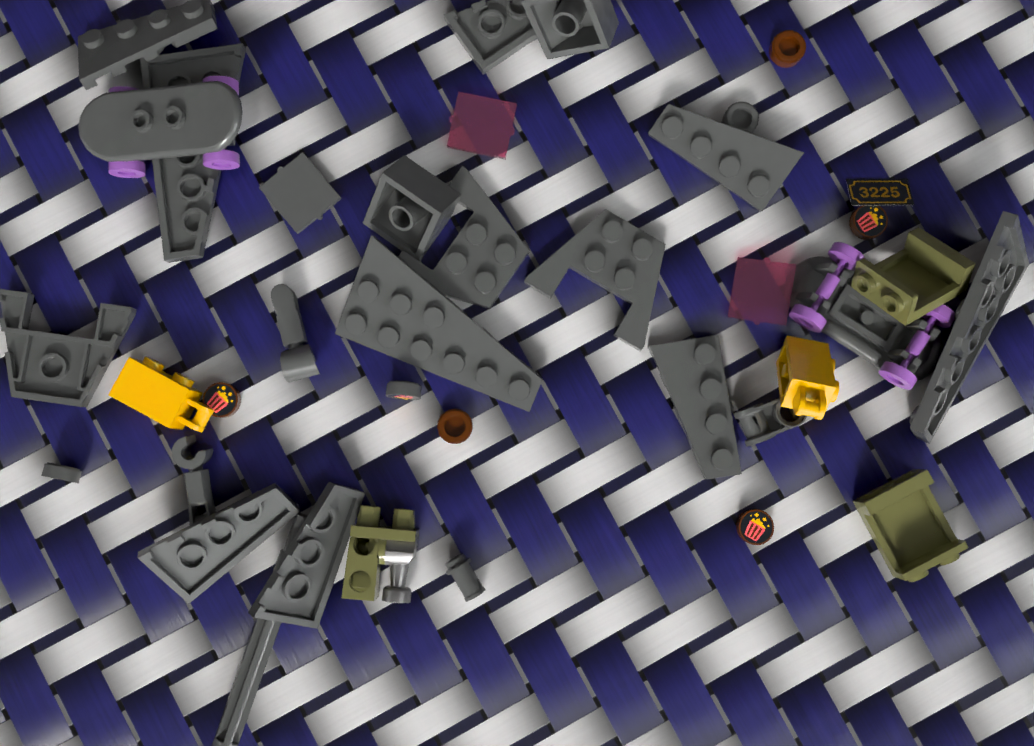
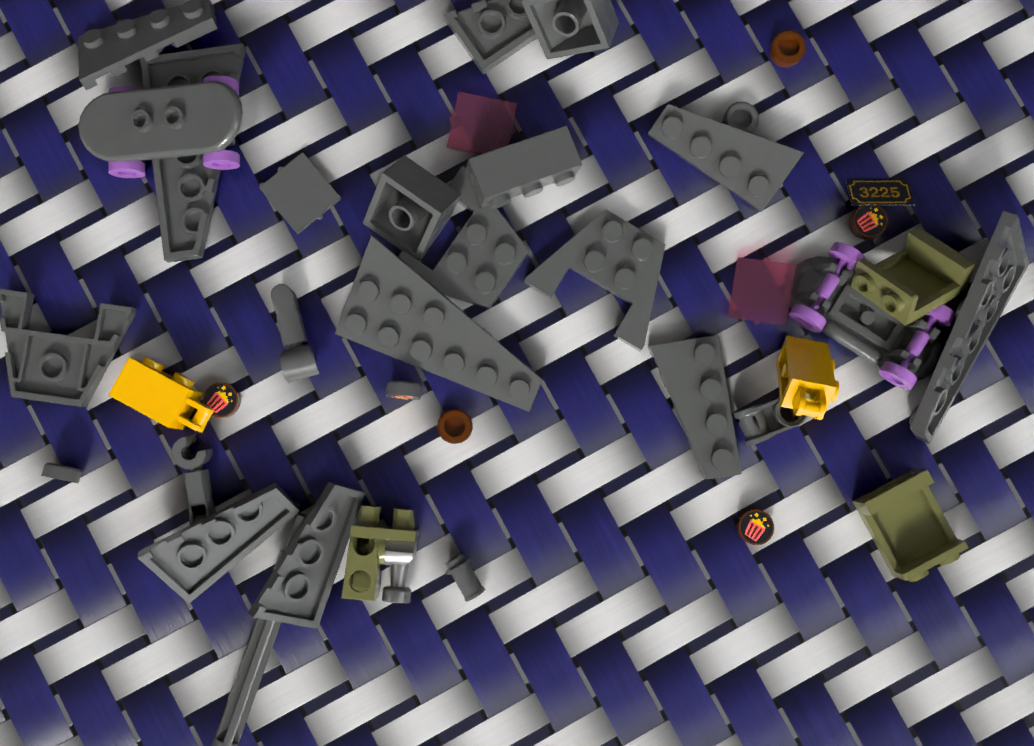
(523, 168): none -> dark grey brick

